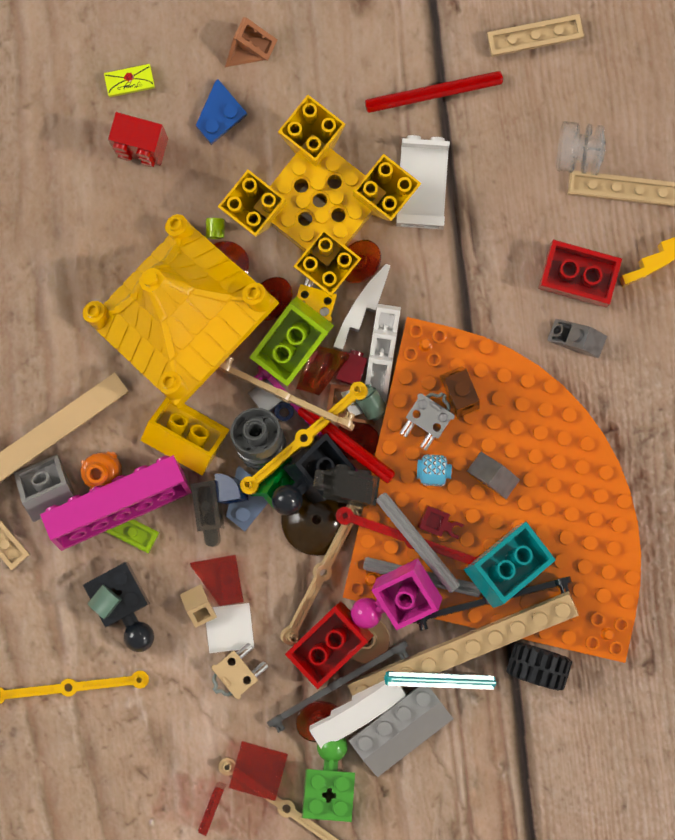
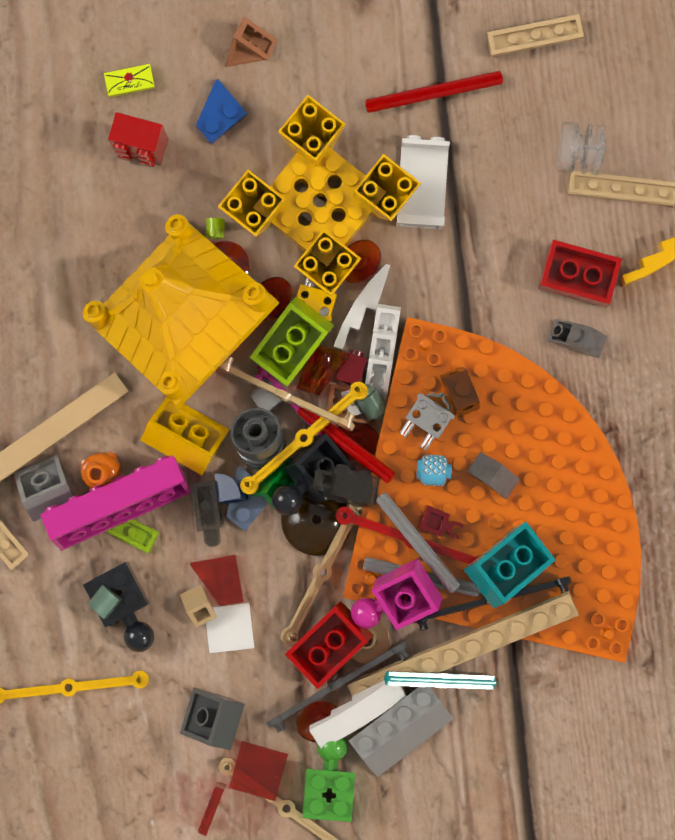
(212, 719): none -> dark grey slope
(233, 675): tan piece -> none
(284, 405): clear blue hose -> none
(539, 666): black tyre -> none

